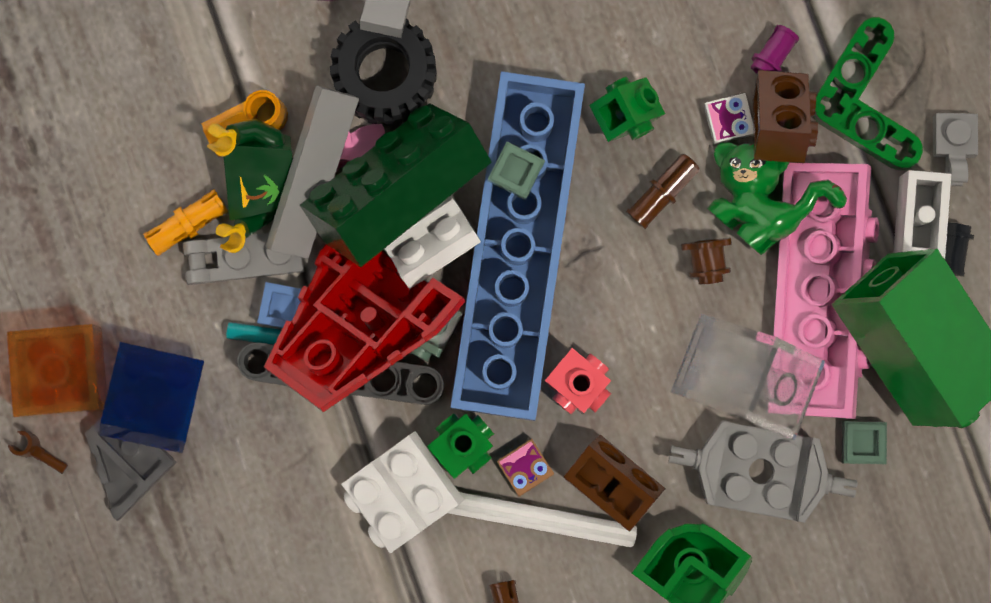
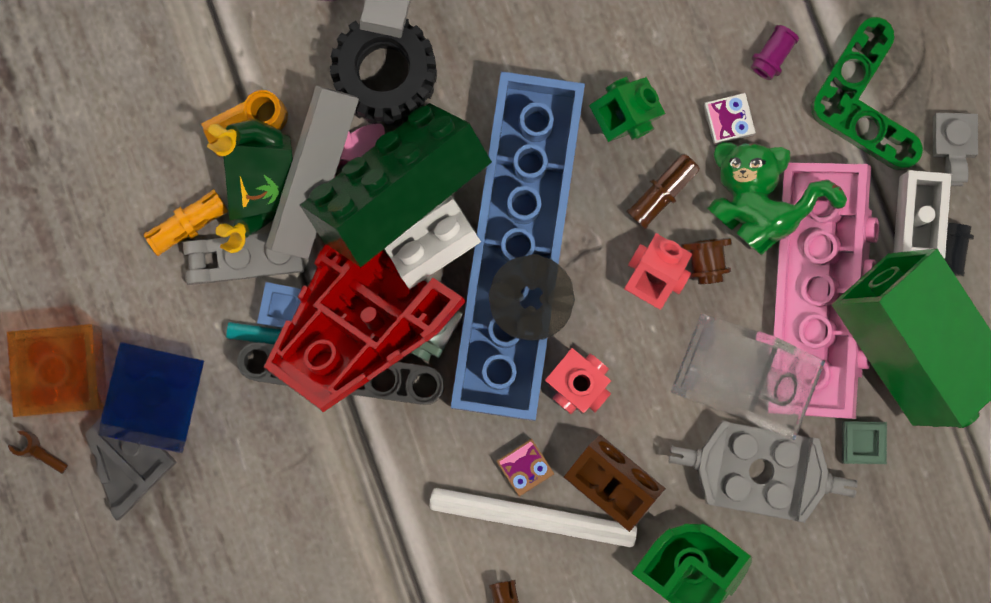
(401, 493): white plate -> none
(445, 447): green brick -> none
(516, 170): sand green tile -> none
(534, 273): none -> clear smoke plate
(658, 271): none -> coral brick
(783, 117): reddish brown brick -> none

